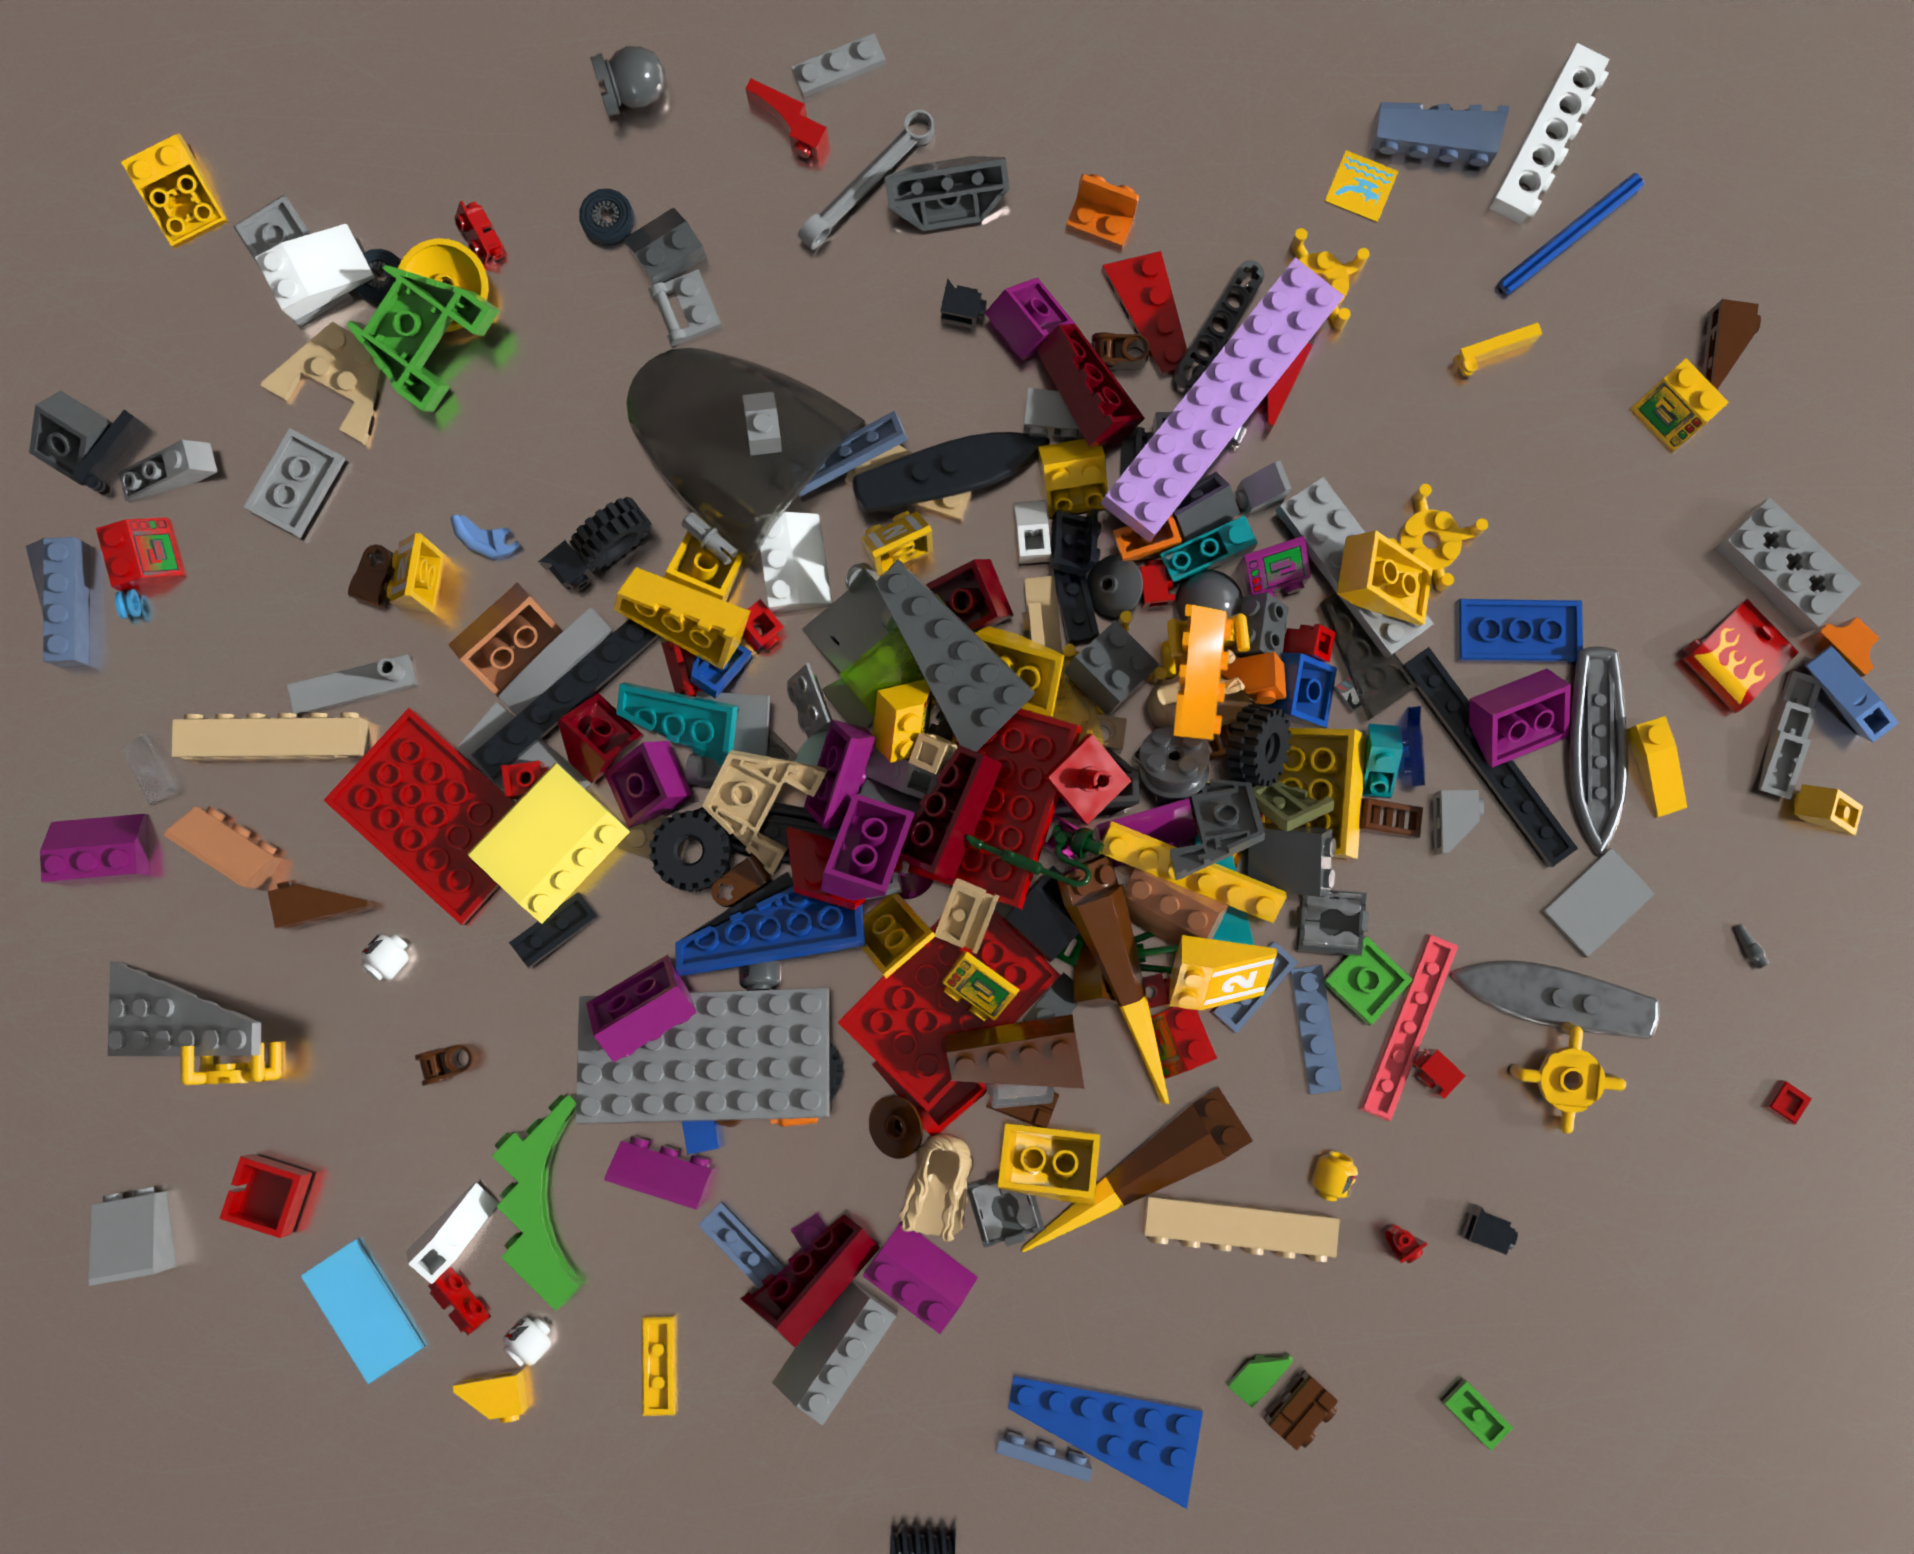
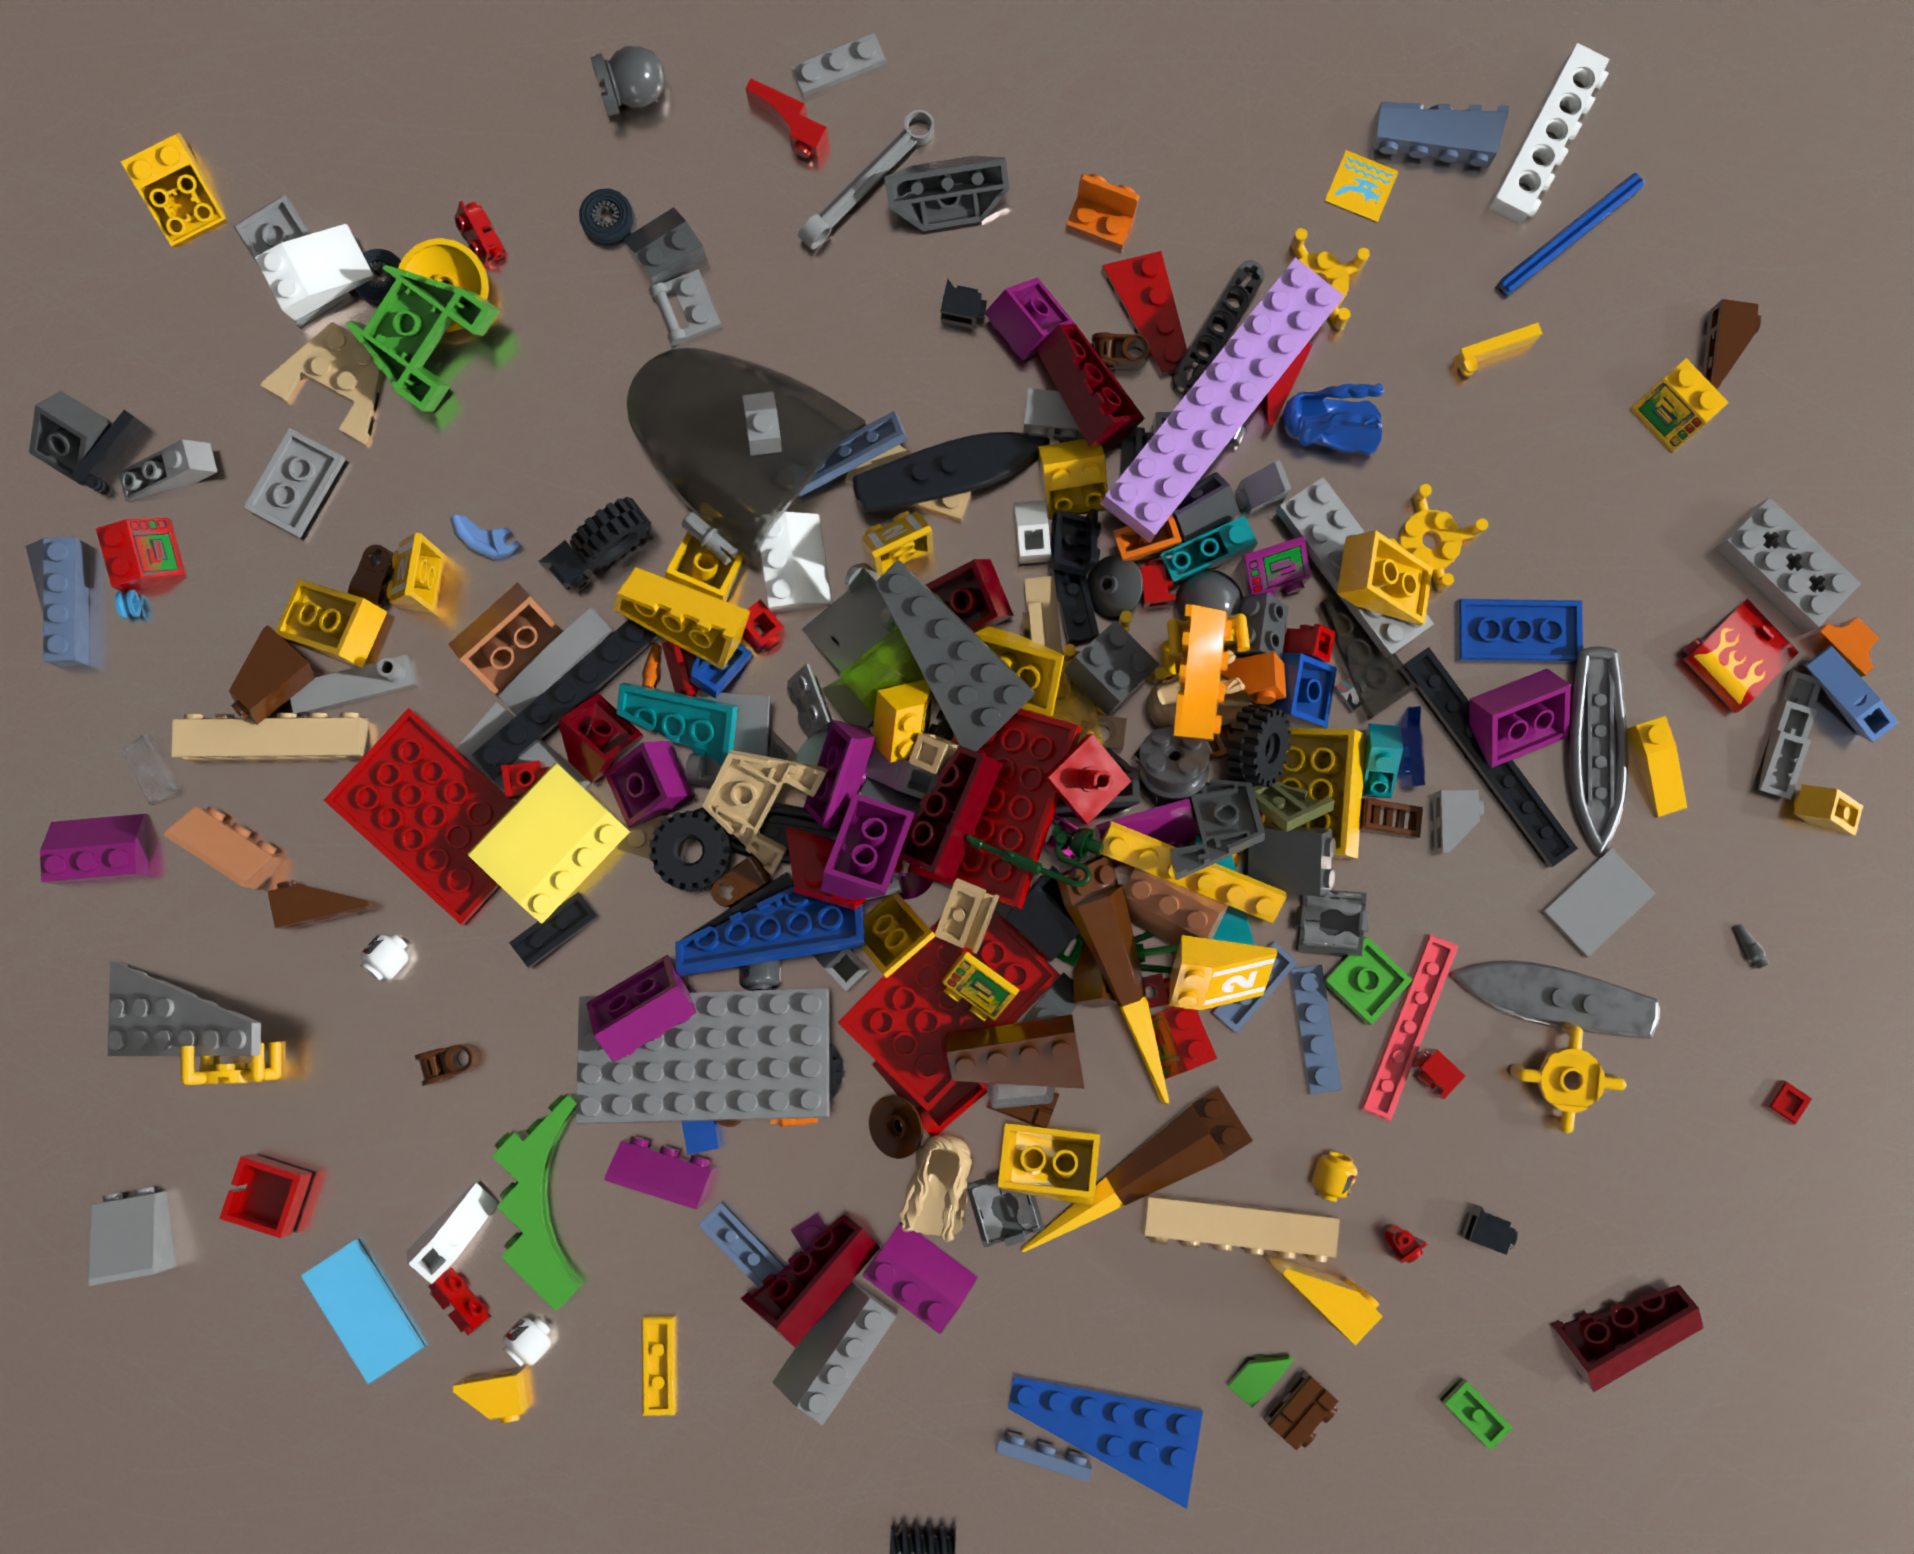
(269, 677): none -> reddish brown slope
(331, 622): none -> yellow slope
(651, 669): none -> orange piece
(843, 967): none -> light grey slope
(1336, 423): none -> blue hair
(1337, 1301): none -> yellow slope
(1628, 1335): none -> dark red wedge

